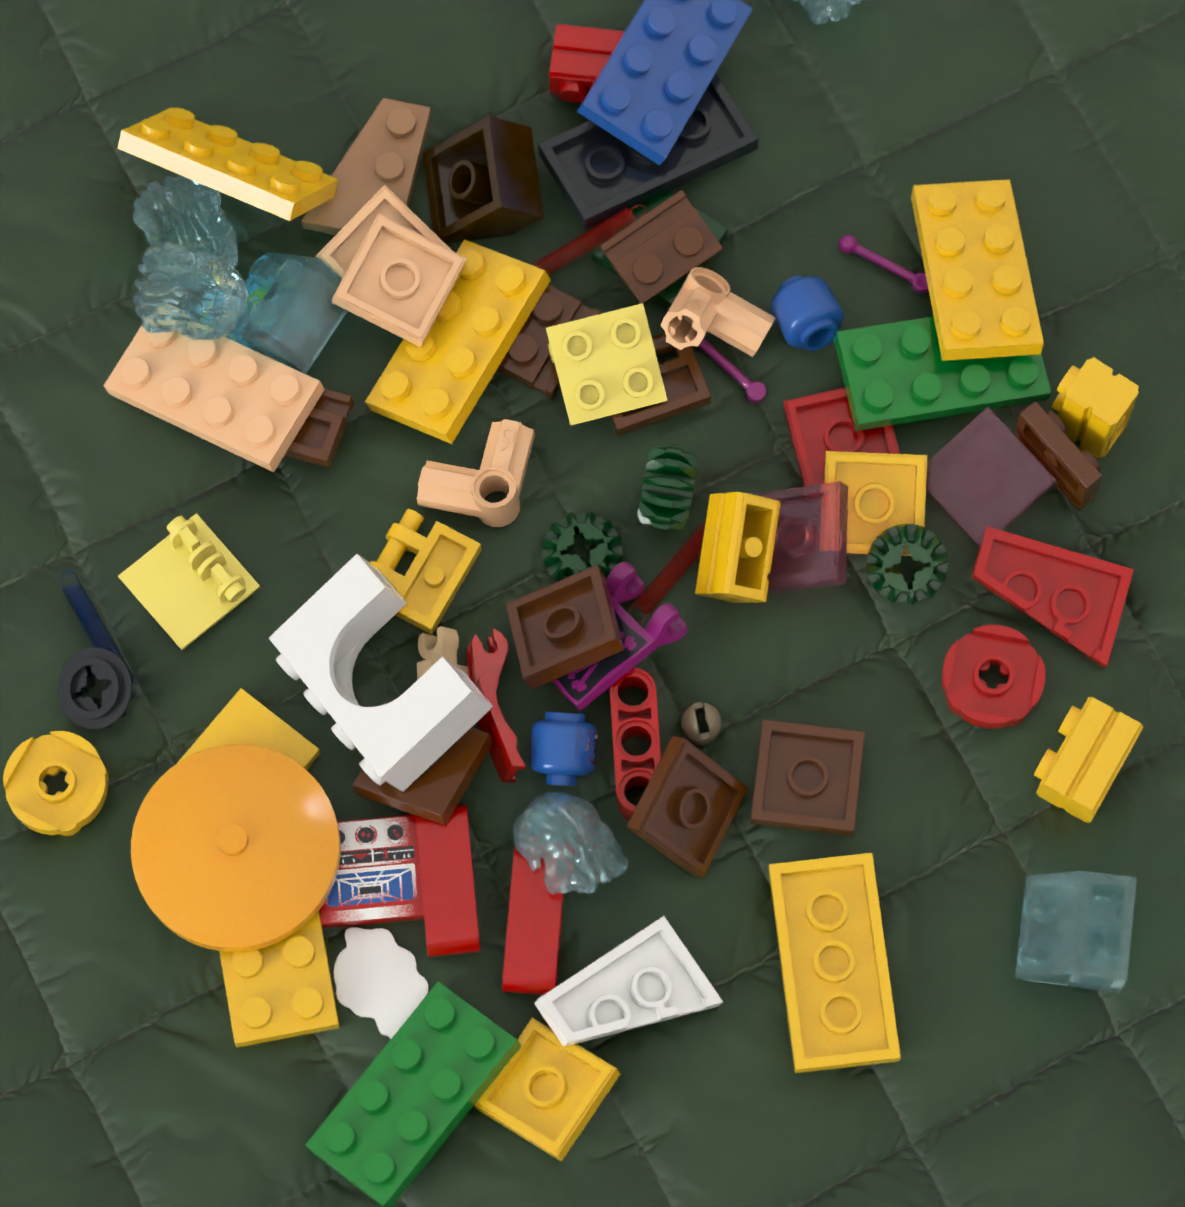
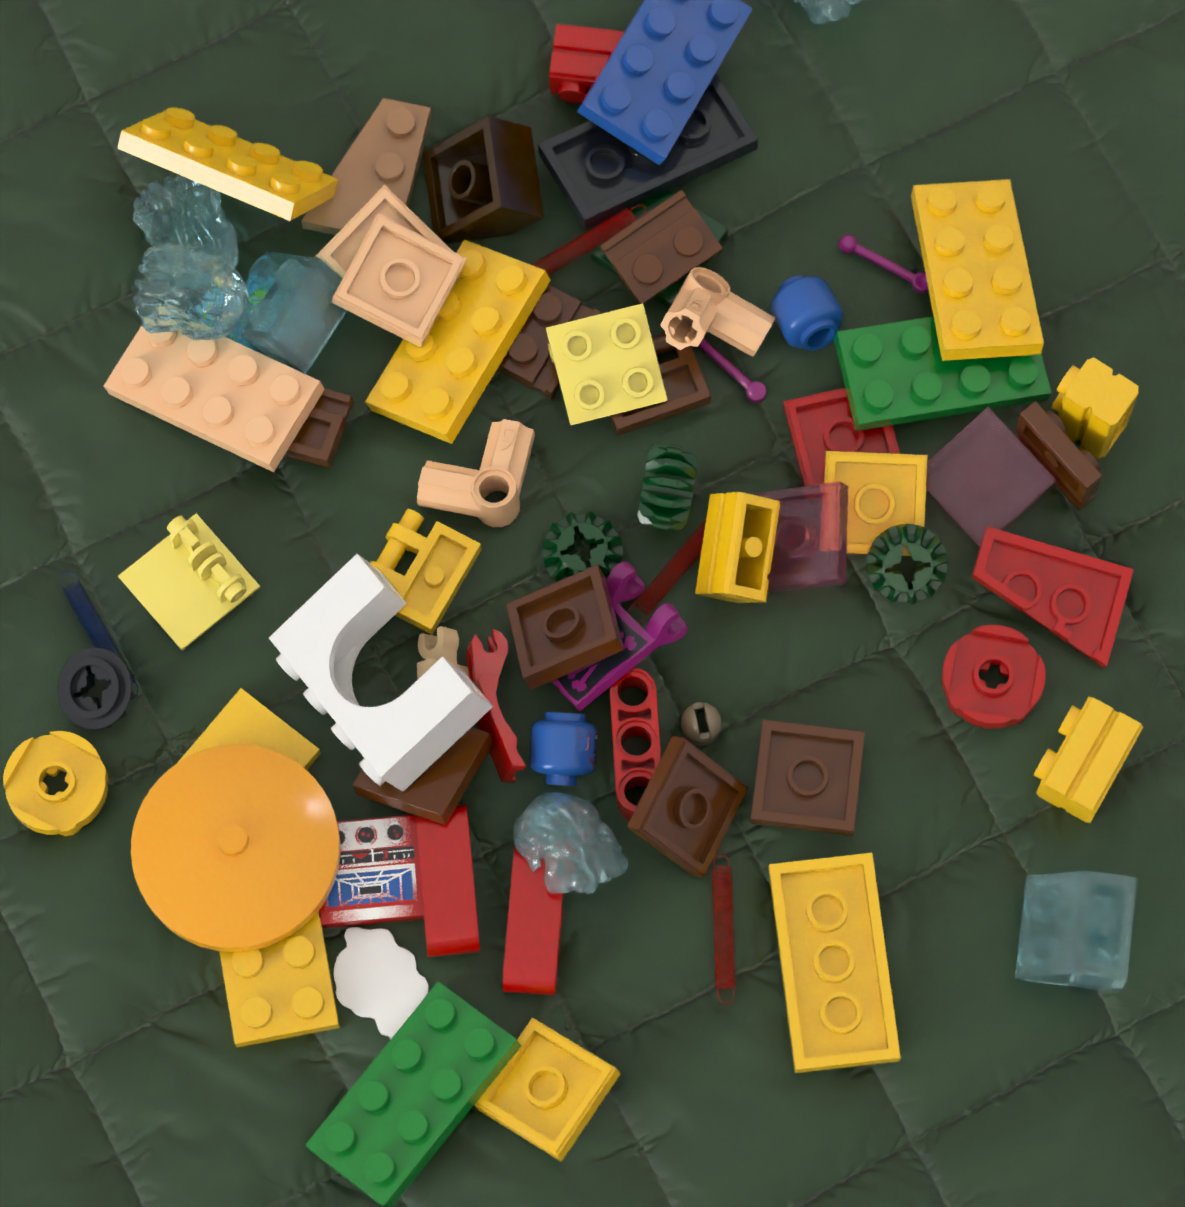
(629, 988): white wing -> none
(729, 930): none -> red piece

